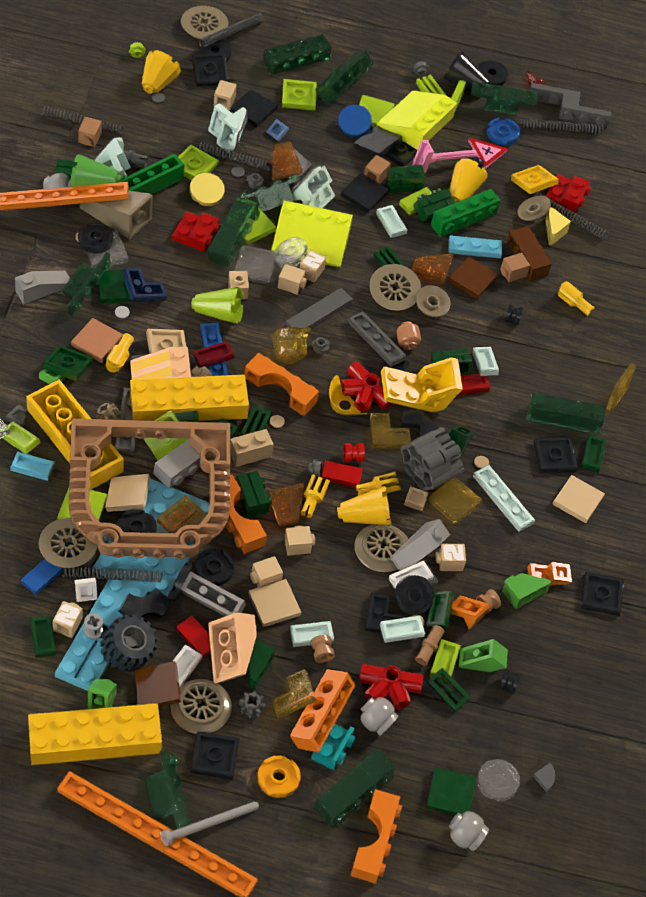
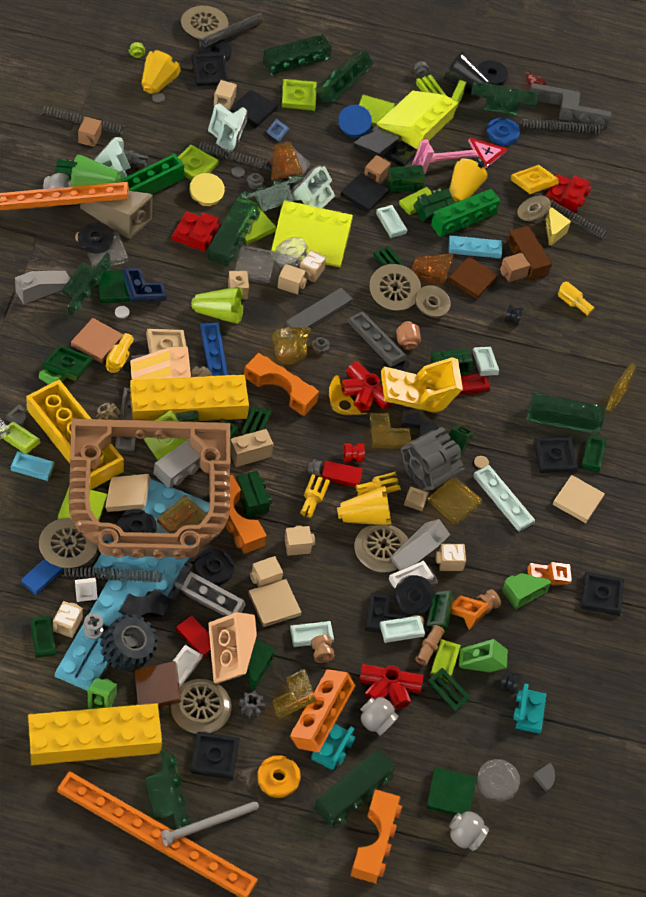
(213, 354): dark red tile -> none
(277, 421): tan piece -> none
(287, 503): clear orange wing -> none
(530, 710): none -> teal bracket

